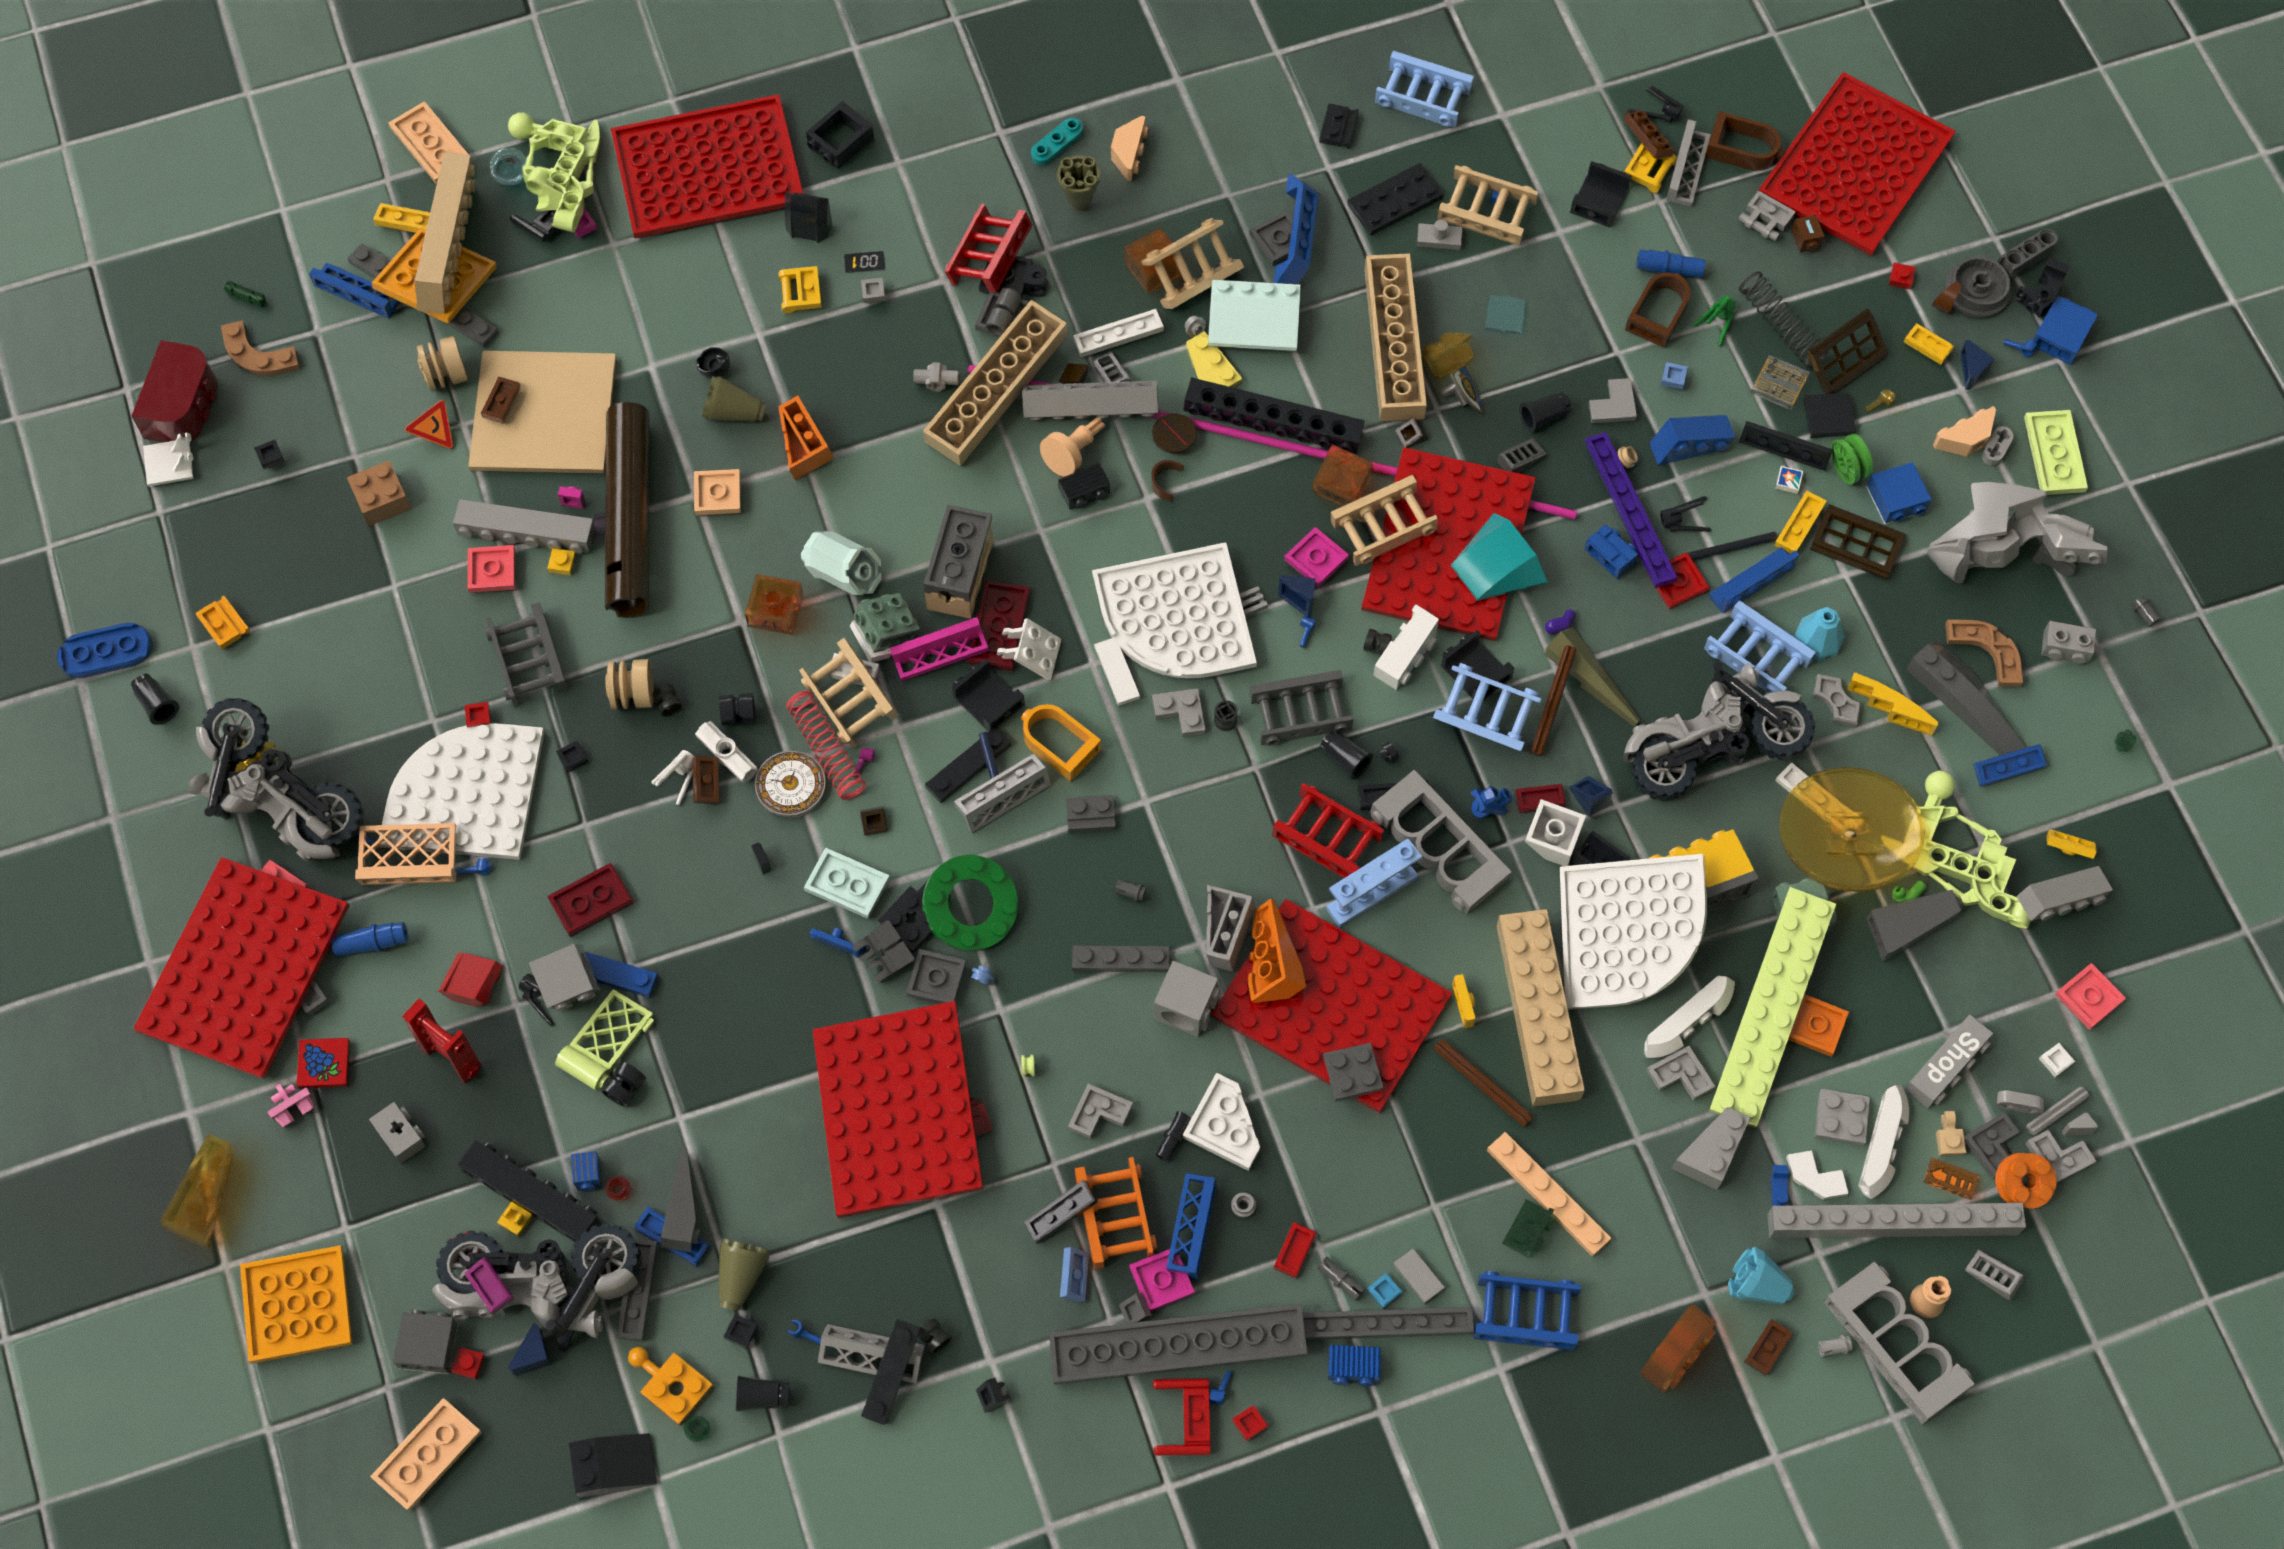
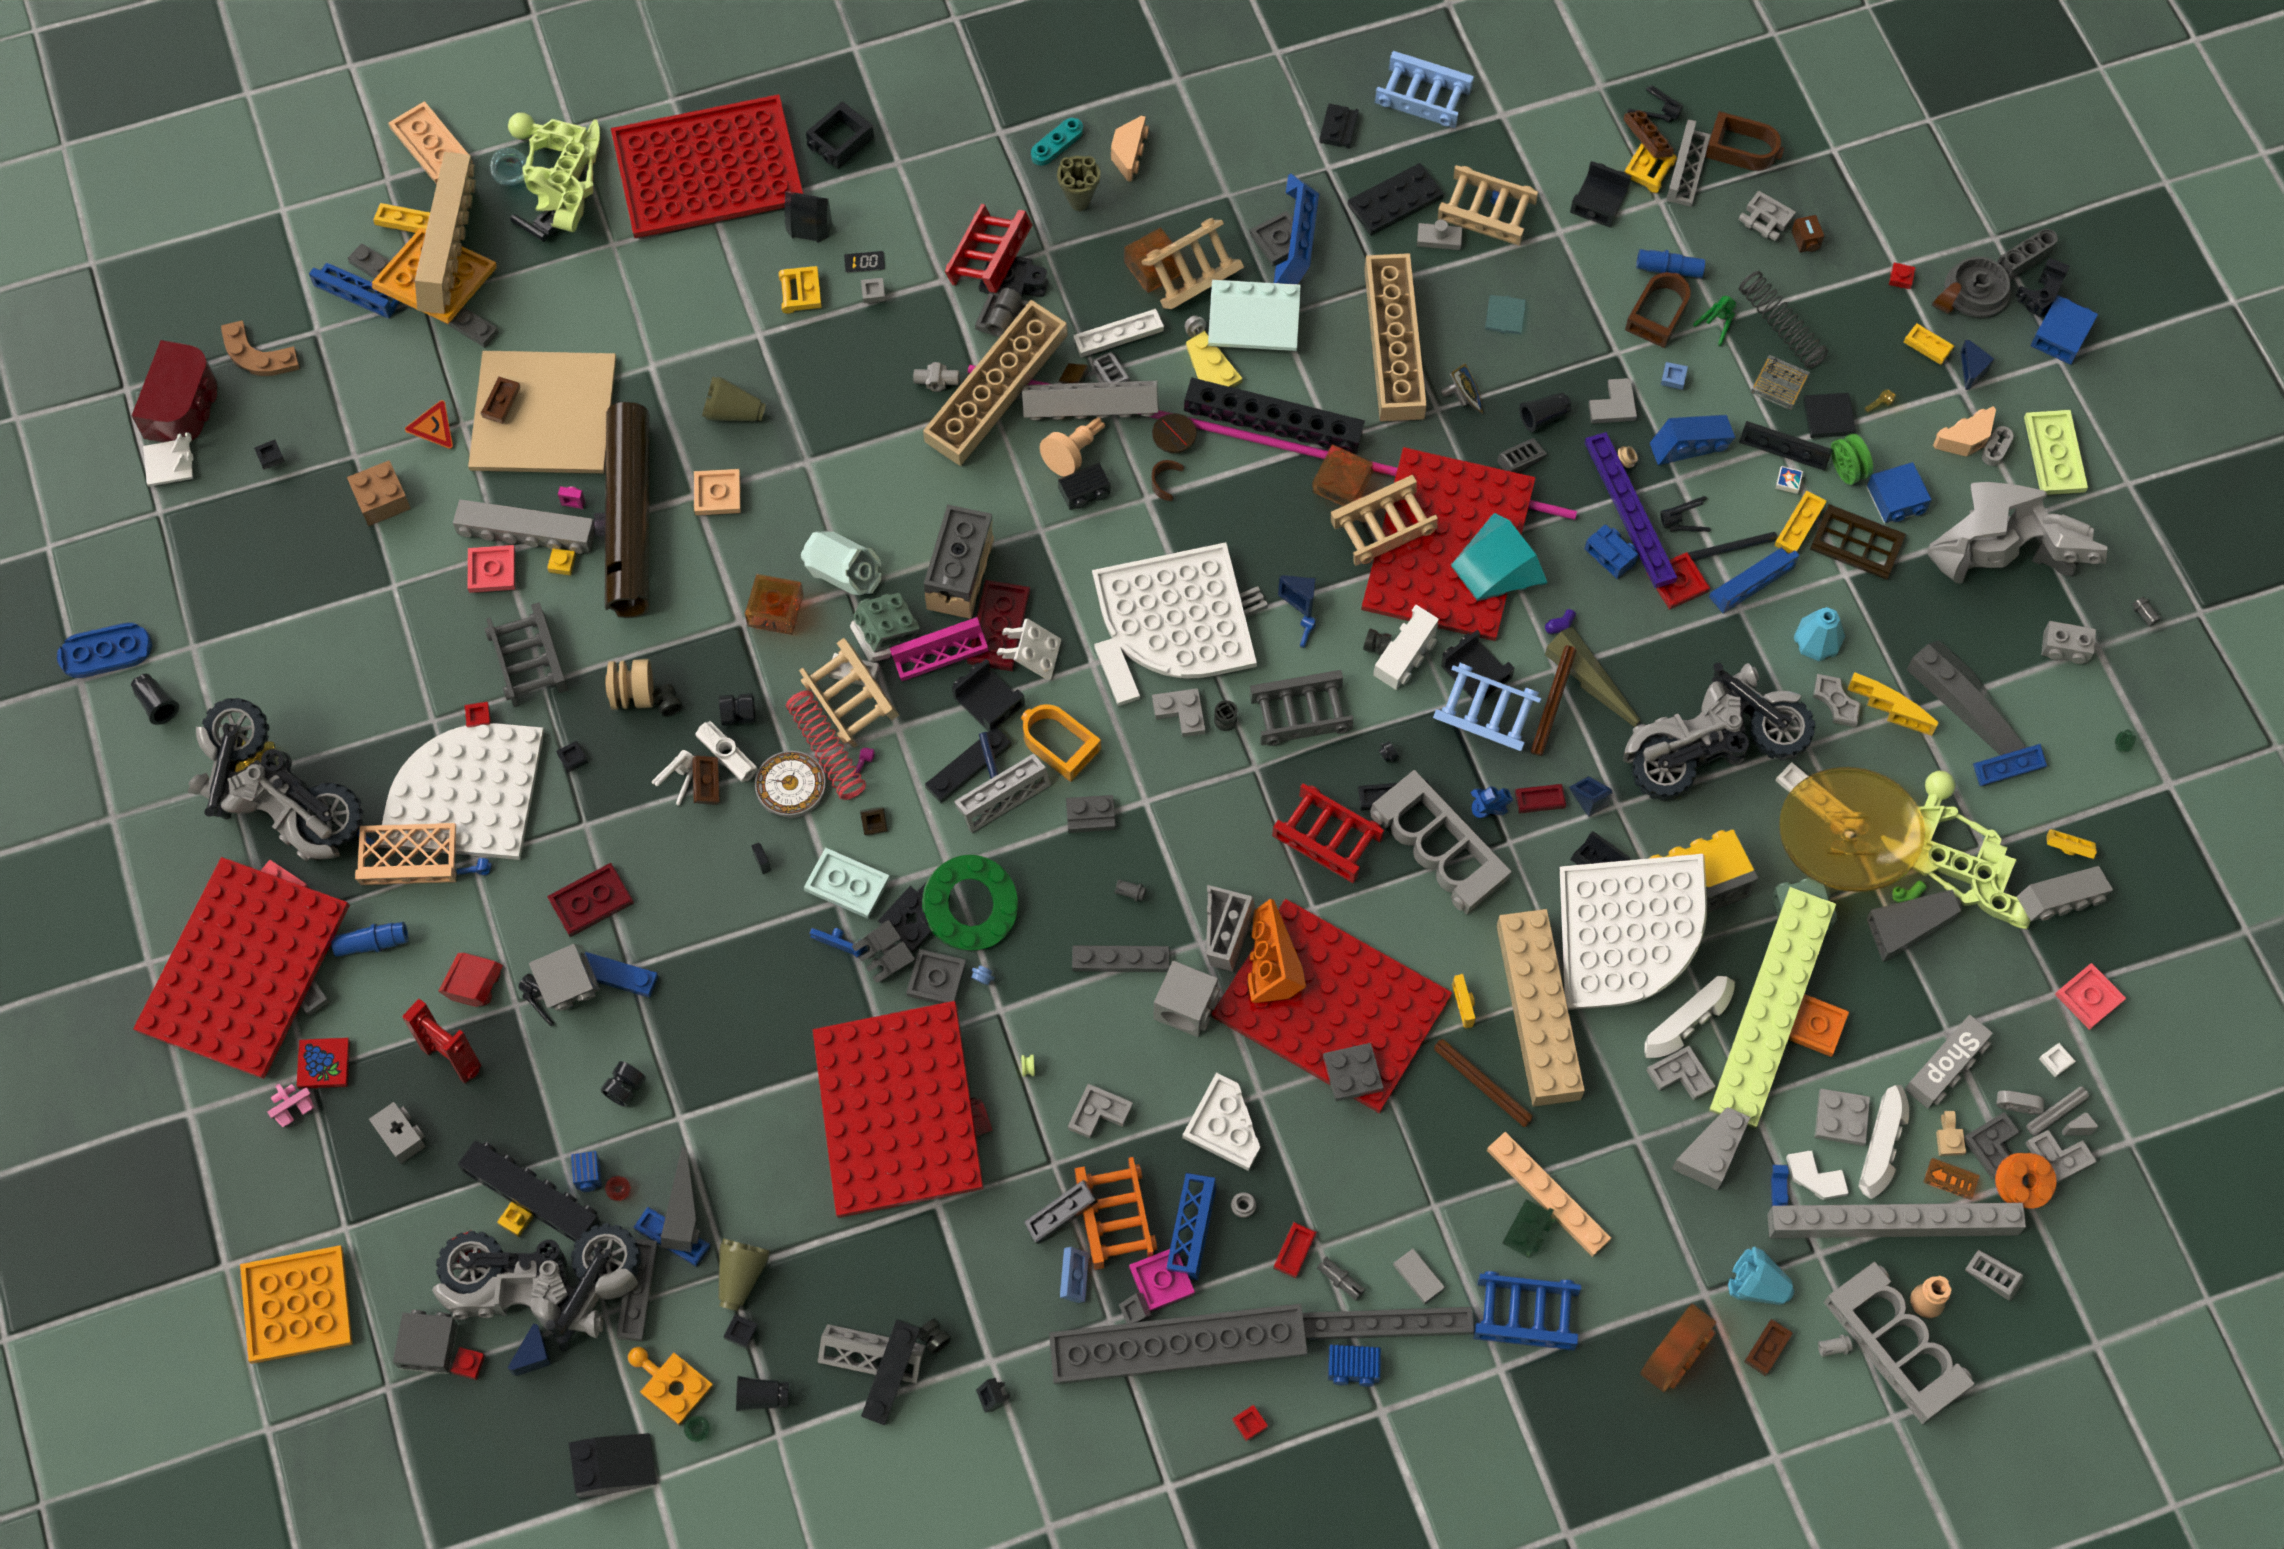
(199, 1196): clear yellow wedge -> none
(222, 622): light orange plate -> none
(244, 293): dark green axle -> none
(426, 1454): light nougat plate -> none
(441, 363): tan wheel -> none
(489, 1285): magenta tile -> none
(582, 1062): yellowish green piece -> none
(585, 225): dark pink plate -> none
(713, 362): black hair -> none
(801, 1332): blue hand -> none
(803, 441): orange wedge -> none
(1172, 1136): black pin -> none
(1195, 1417): red plate -> none
(1217, 1396): blue hand -> none
(1316, 557): dark pink plate -> none
(1346, 754): black plant -> none
(1373, 883): light blue fence -> none
(1384, 1290): dark azure tile -> none
(1411, 433): dark brown slope -> none
(1448, 353): clear yellow bracket -> none
(1555, 832): white slope -> none
(1771, 633): light blue fence -> none
(1837, 336): dark brown piece -> none
(1857, 162): red plate -> none
(1989, 638): medium nougat plate -> none
(2026, 349): blue hand -> none

